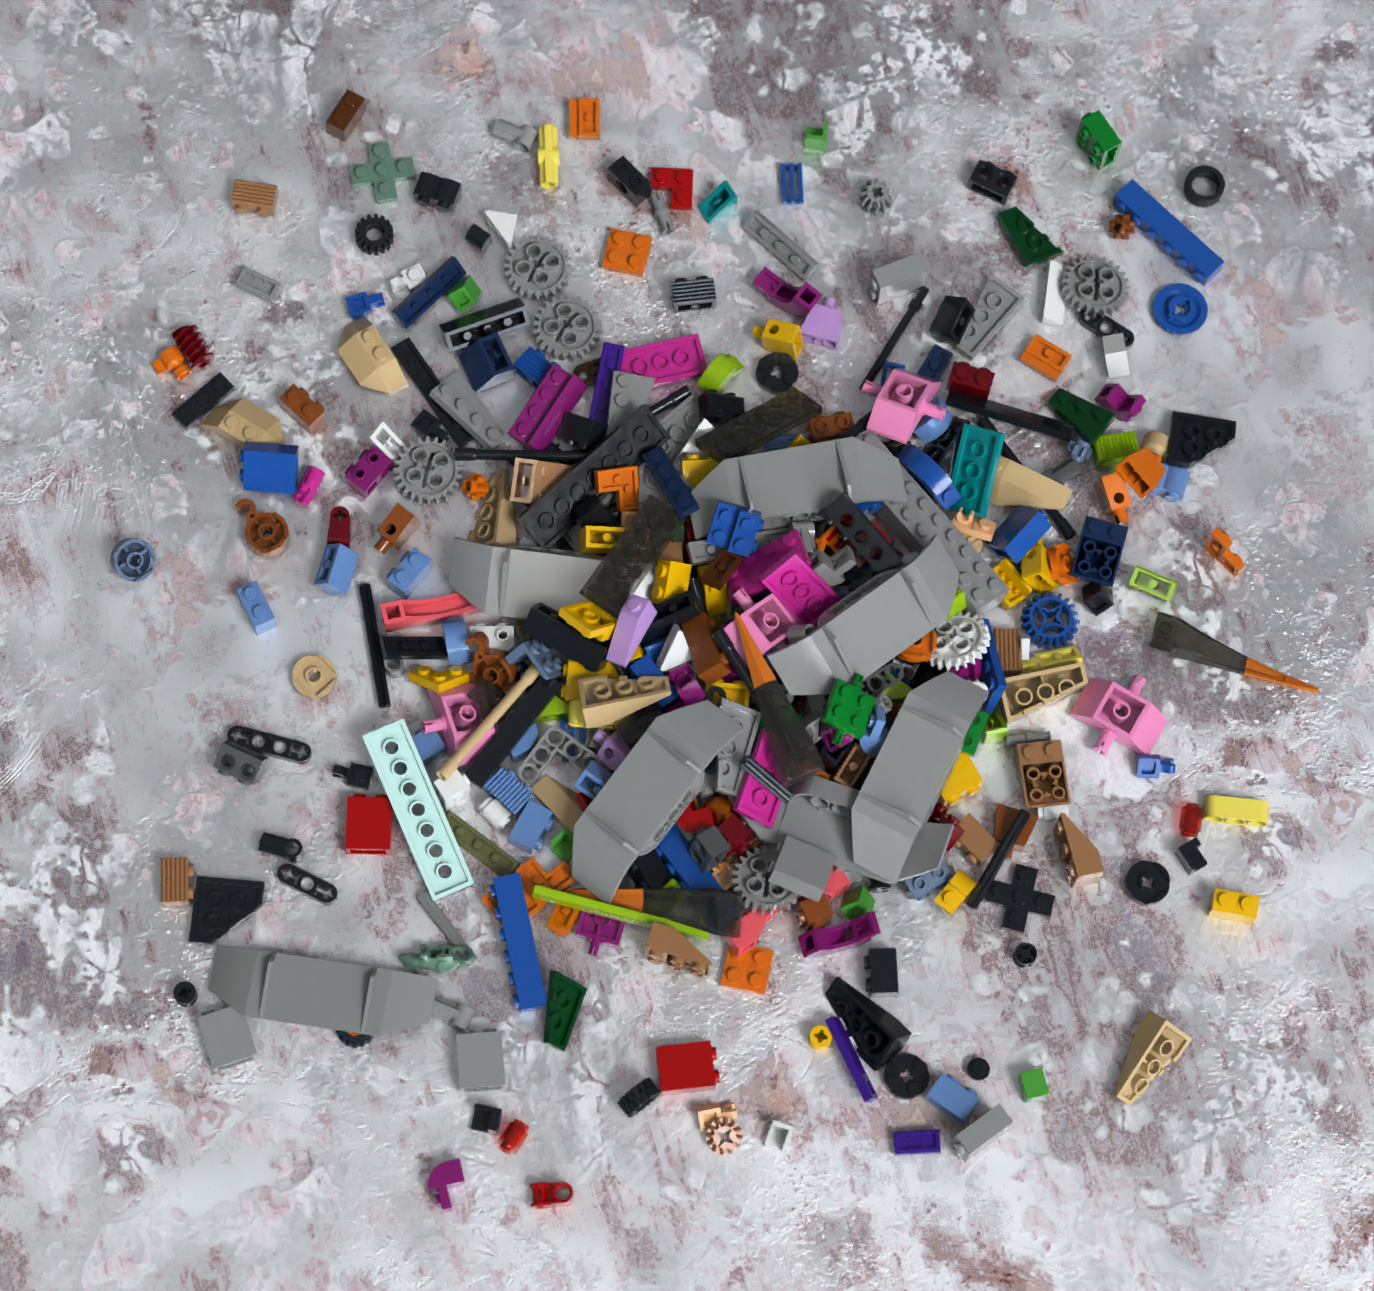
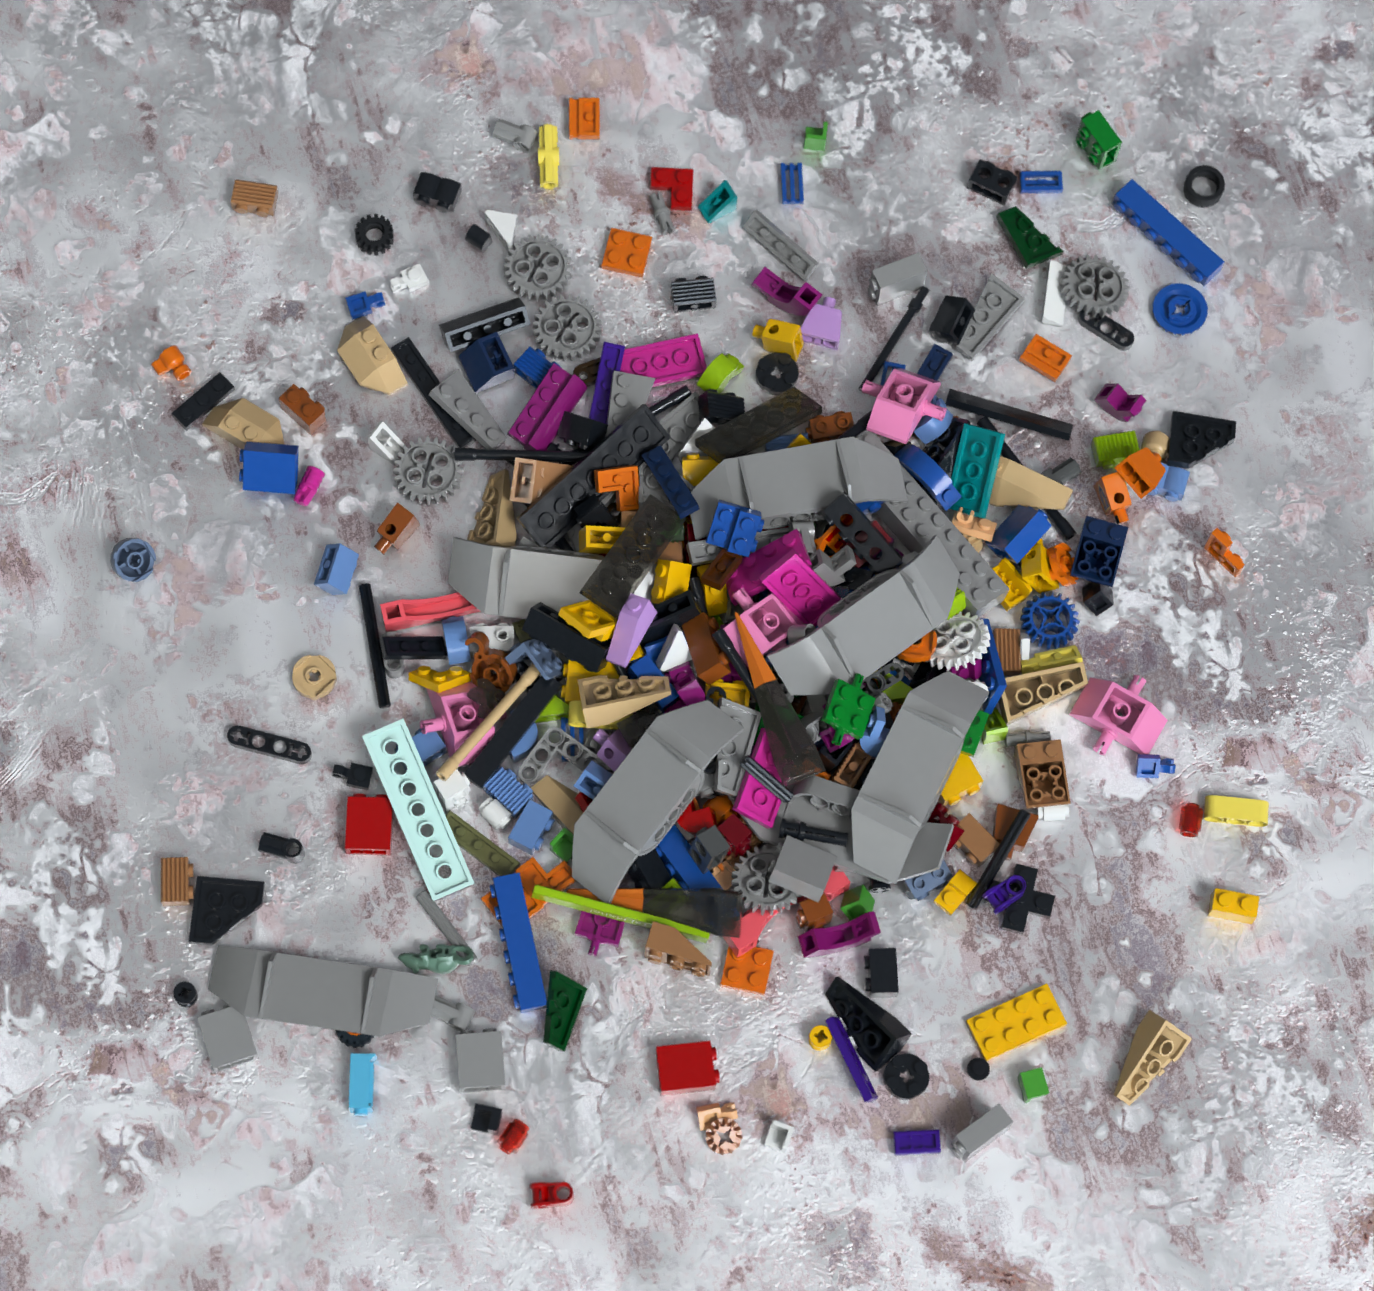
(193, 347): dark red piece -> none
(242, 757): dark grey brick -> none
(256, 607): medium blue brick -> none
(258, 284): light grey plate -> none
(258, 524): dark orange piece -> none
(325, 886): black beam -> none
(339, 531): dark red piece -> none
(346, 115): reddish brown brick -> none
(361, 1083): none -> medium azure window
(368, 471): magenta brick -> none
(382, 172): sand green plate -> none
(409, 573): medium blue brick -> none
(428, 292): dark blue plate -> none
(428, 425): black plate -> none
(445, 1176): magenta brick -> none
(464, 293): bright green panel -> none
(475, 486): orange gear -> none
(562, 919): orange plate -> none
(629, 181): black brick -> none
(639, 1097): black tyre -> none
(840, 837): none -> black pin
(878, 189): light grey gear -> none
(952, 1098): medium blue brick -> none
(970, 379): dark red brick -> none
(1002, 896): none -> dark purple piece
(1016, 1022): none -> yellow plate
(1027, 951): black wheel -> none
(1041, 185): none -> blue tile
(1079, 854): medium nougat slope -> none
(1080, 449): sand blue gear -> none
(1082, 414): dark green wing -> none
(1116, 355): white slope -> none
(1121, 227): dark orange gear -> none
(1148, 870): black plate -> none
(1153, 583): lime brick -> none
(1190, 856): black panel -> none
(1191, 644): clear smoke plate -> none

